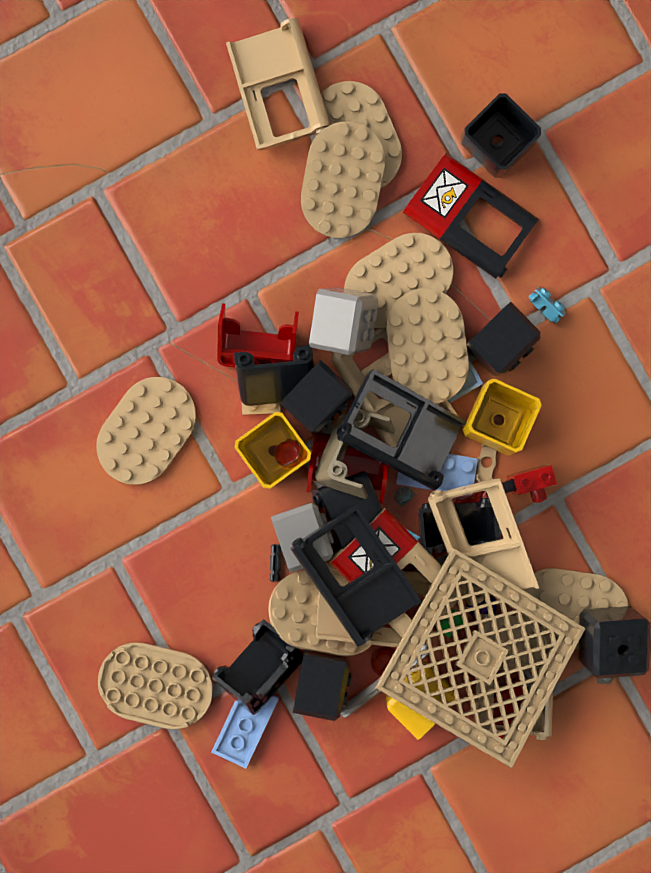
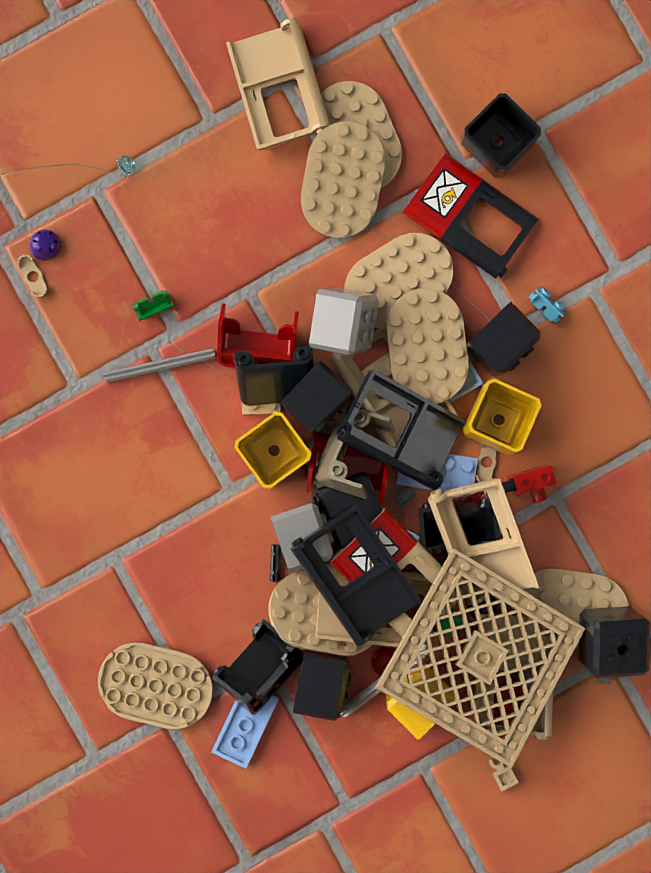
(28, 265): none -> tan piece
(45, 243): none -> dark purple helmet
(126, 165): none -> clear light blue plate
(146, 309): none -> green hinge
(146, 430): tan plate -> none
(159, 365): none -> light grey axle
(289, 453): clear red hair -> none
(503, 775): none -> tan plate

